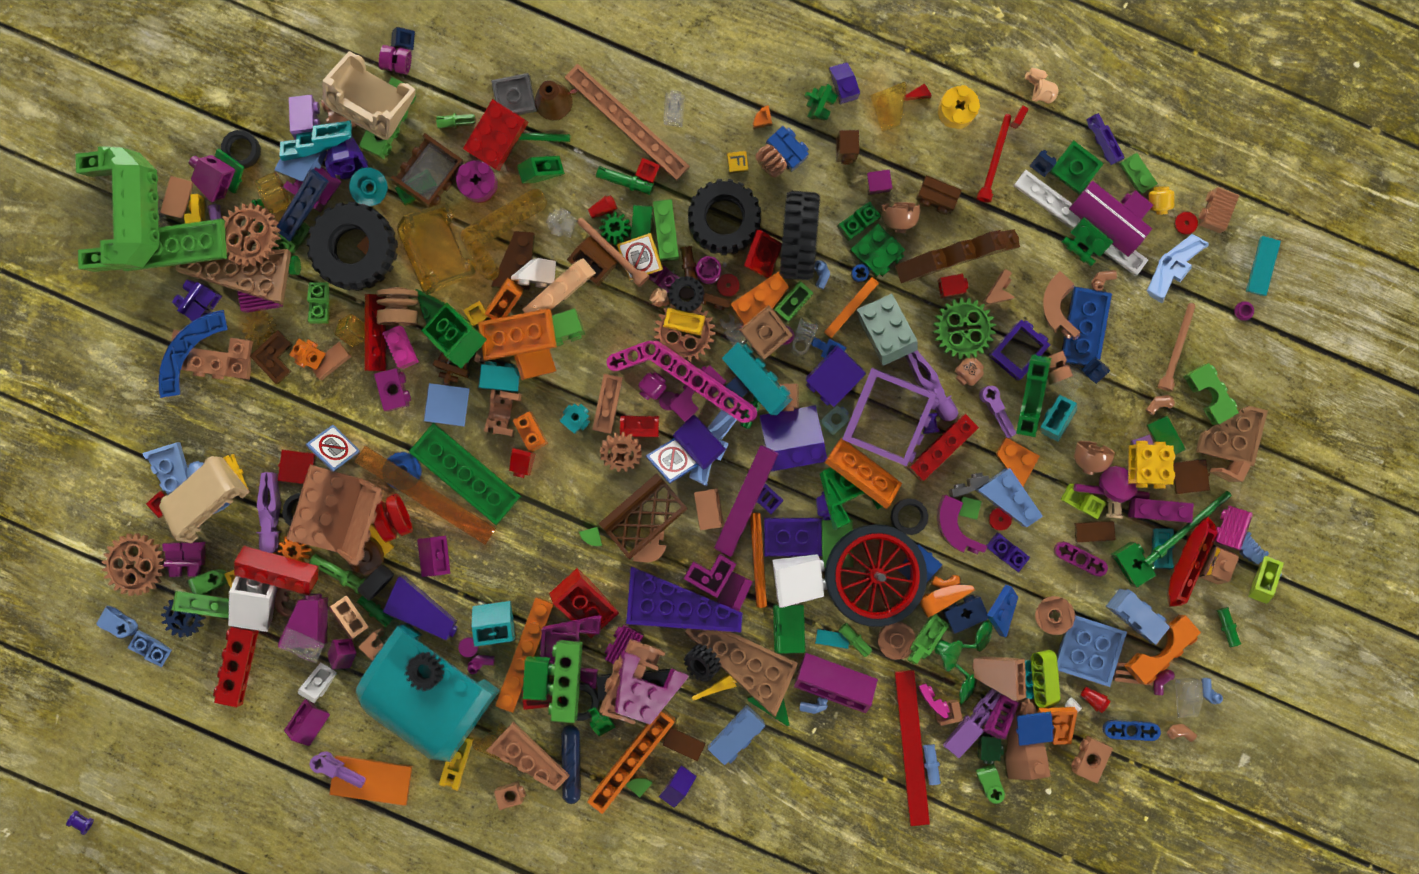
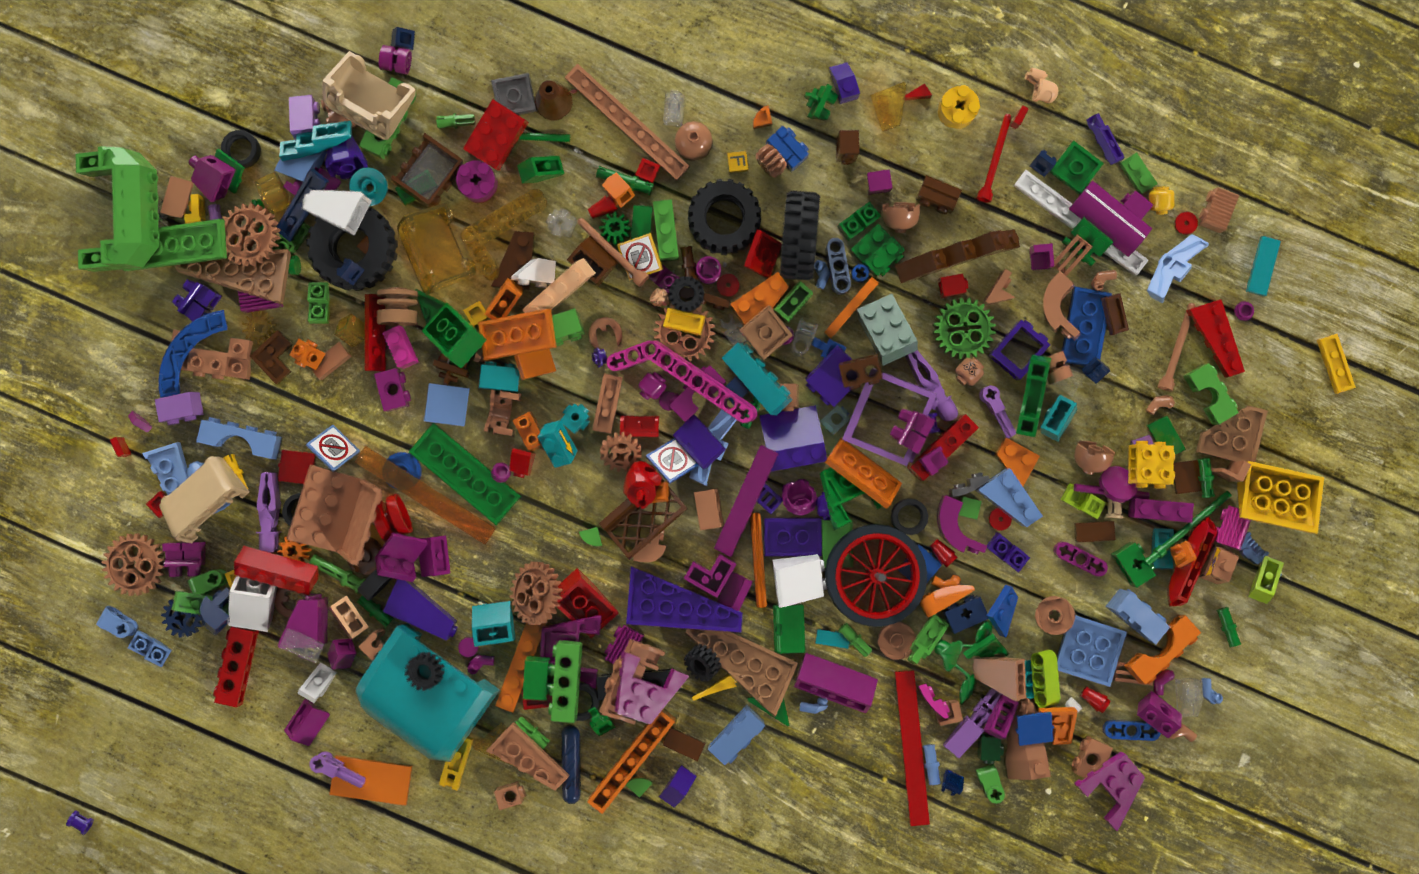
(120, 446): none -> red tile
(139, 421): none -> magenta tile
(179, 407): none -> medium lavender brick
(212, 614): none -> dark blue brick
(262, 444): none -> medium blue arch
(338, 208): none -> white slope
(350, 271): none -> dark blue tile
(398, 557): none -> magenta bracket
(500, 472): none -> magenta tile
(532, 732): none -> bright green axle
(535, 593): none -> nougat gear
(557, 443): none -> teal brick
(599, 357): none -> dark purple plate
(602, 323): none -> nougat head
(618, 190): none -> orange brick
(641, 483): none -> red piece
(661, 493): none -> orange tile
(693, 141): none -> nougat cylinder
(799, 497): none -> magenta hair
(840, 257): none -> sand blue beam
(859, 366): none -> reddish brown brick
(909, 437): none -> magenta hips
(933, 461): none -> magenta panel
(943, 553): none -> red cone
(952, 782): none -> clear blue tile
(986, 648): none -> green tile
(1041, 256): none -> magenta panel
(1061, 267): none -> nougat tile
(1115, 314): none -> reddish brown tile
(1120, 780): none -> magenta wing
(1159, 714): none -> magenta brick
(1183, 554): none -> orange tile
(1206, 478): none -> green pin
(1218, 336): none -> red wing
(1281, 497): none -> yellow slope
(1336, 363): none -> yellow tile

